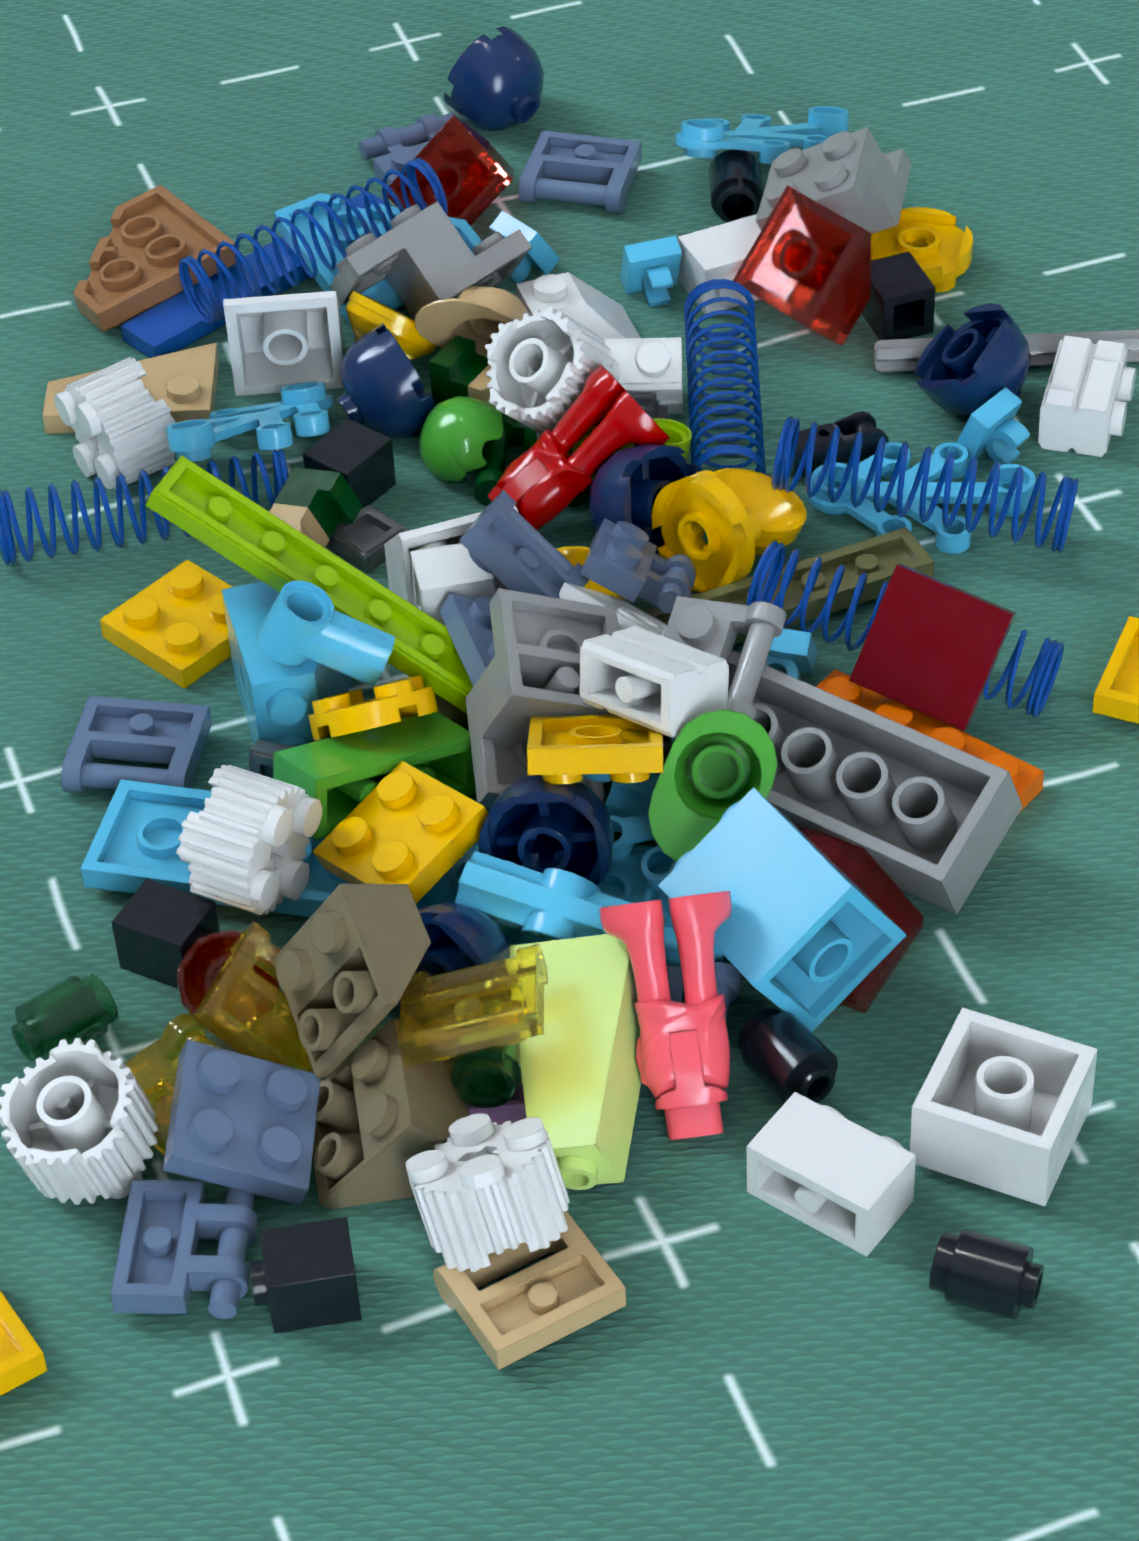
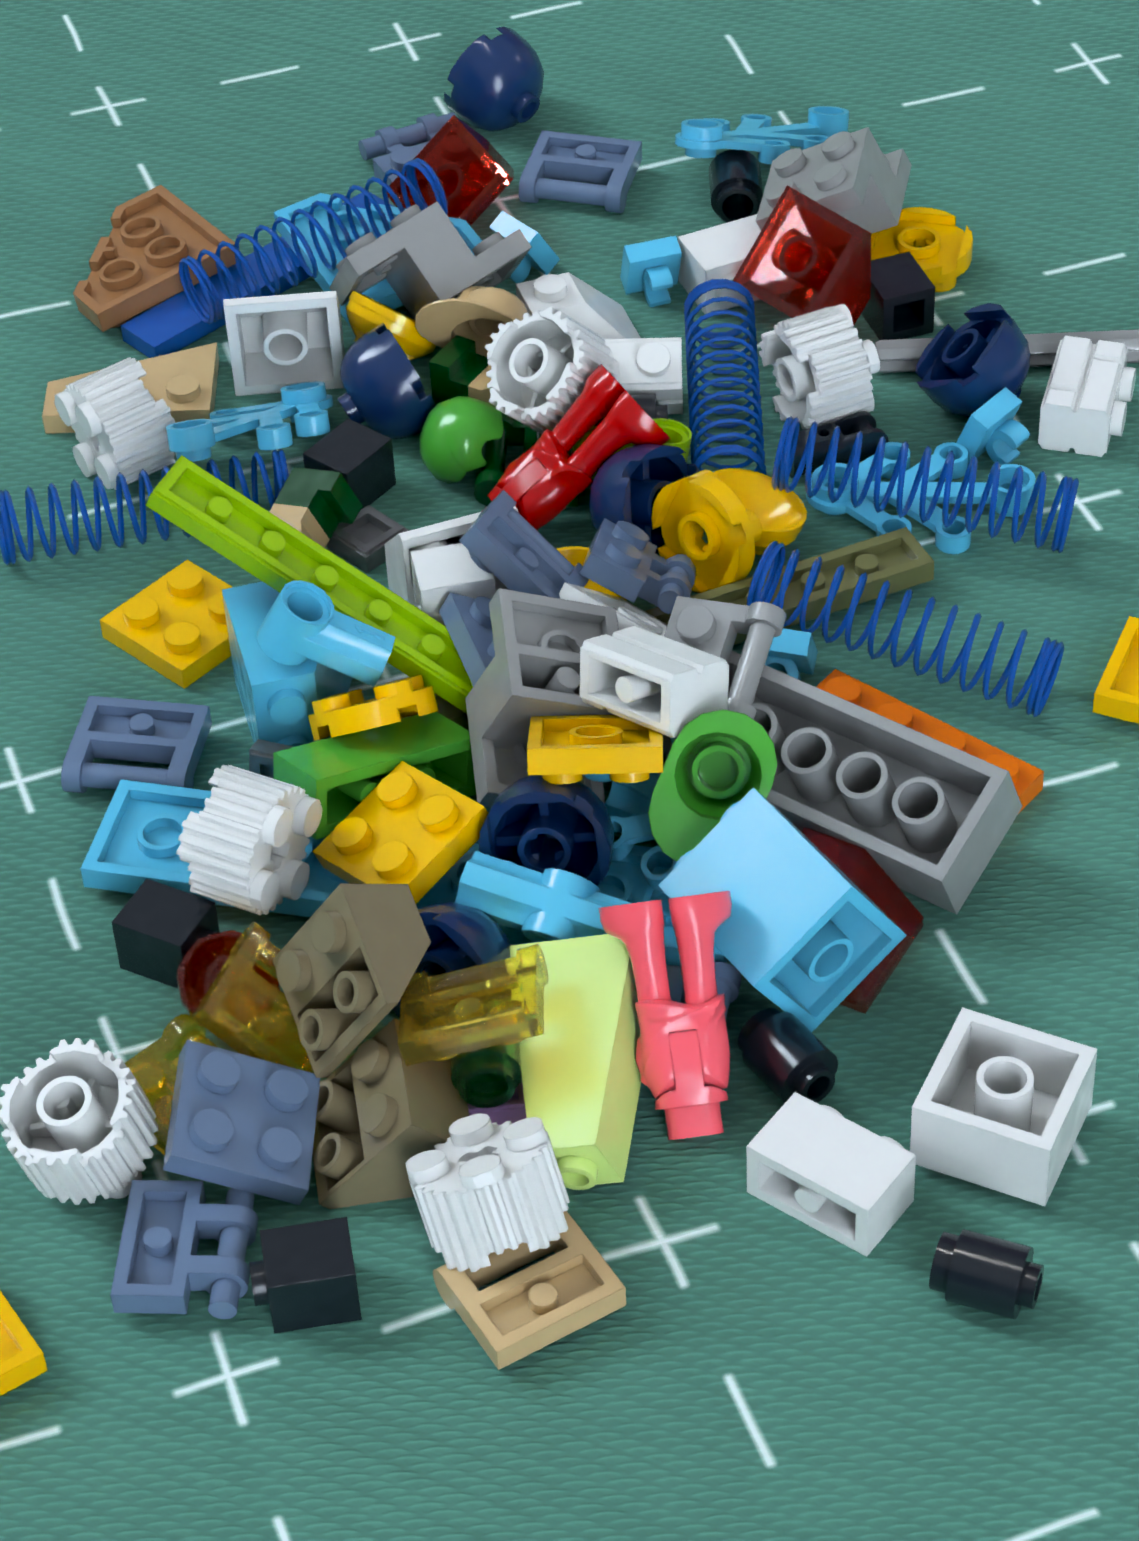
(65, 1011): clear green brick -> none
(820, 366): none -> white brick
(932, 646): dark red tile -> none

